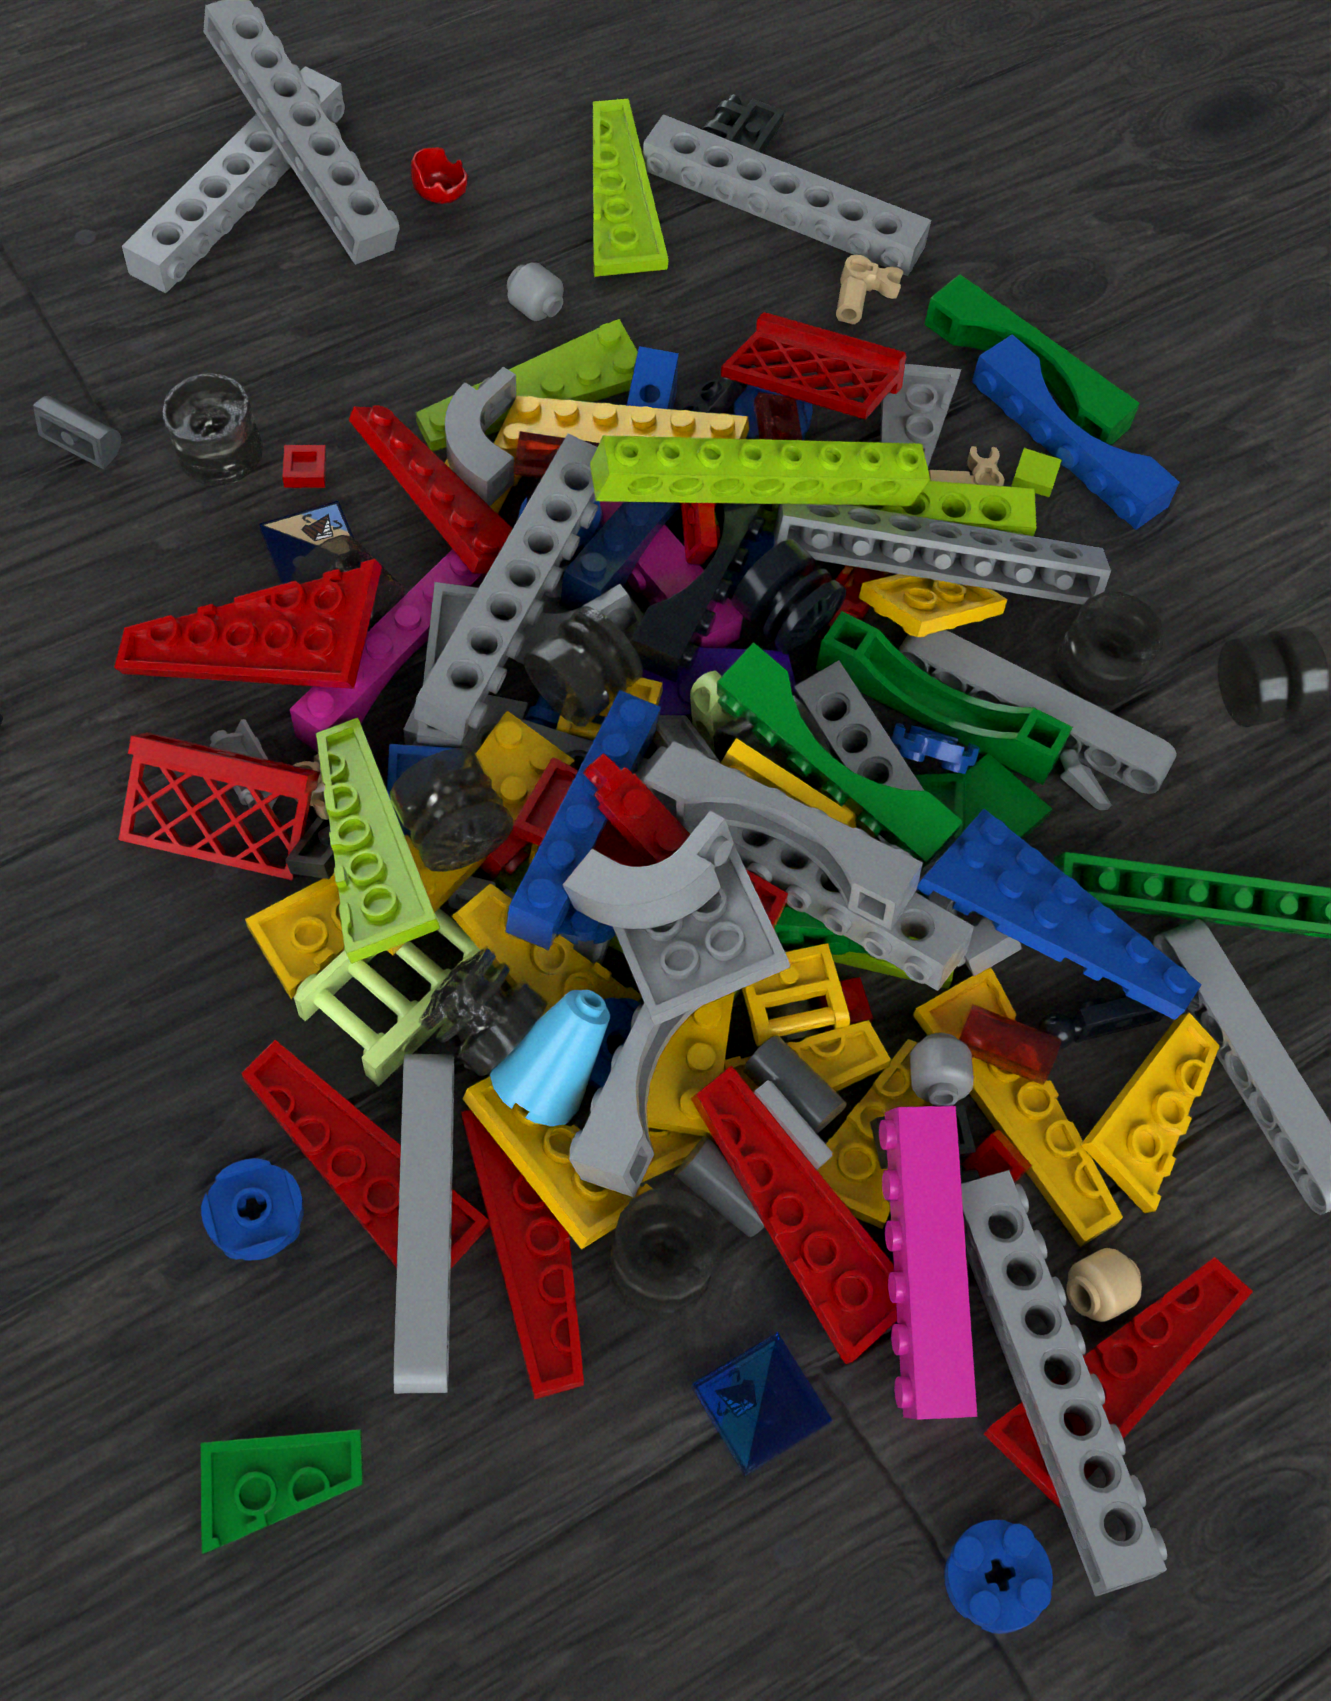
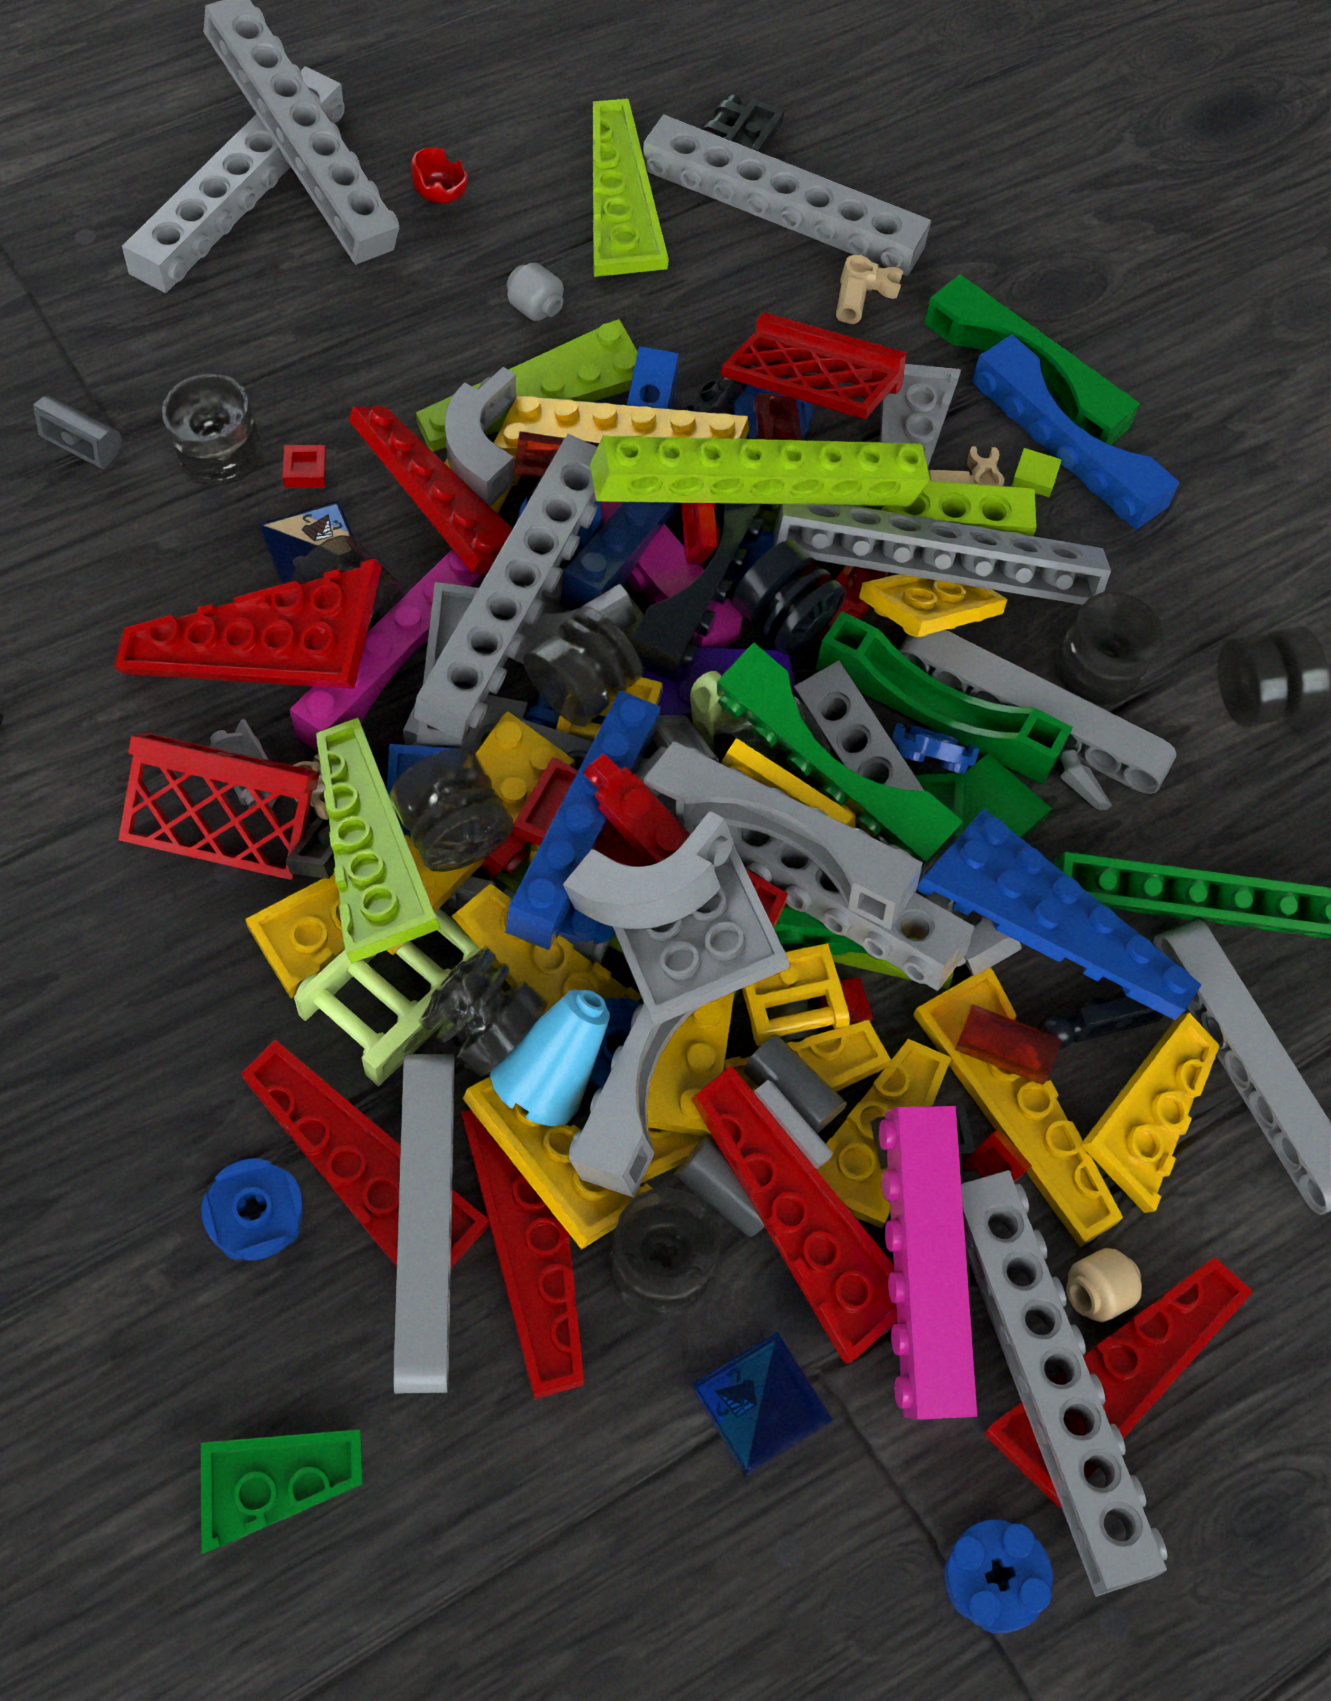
(941, 1069): light grey head -> none

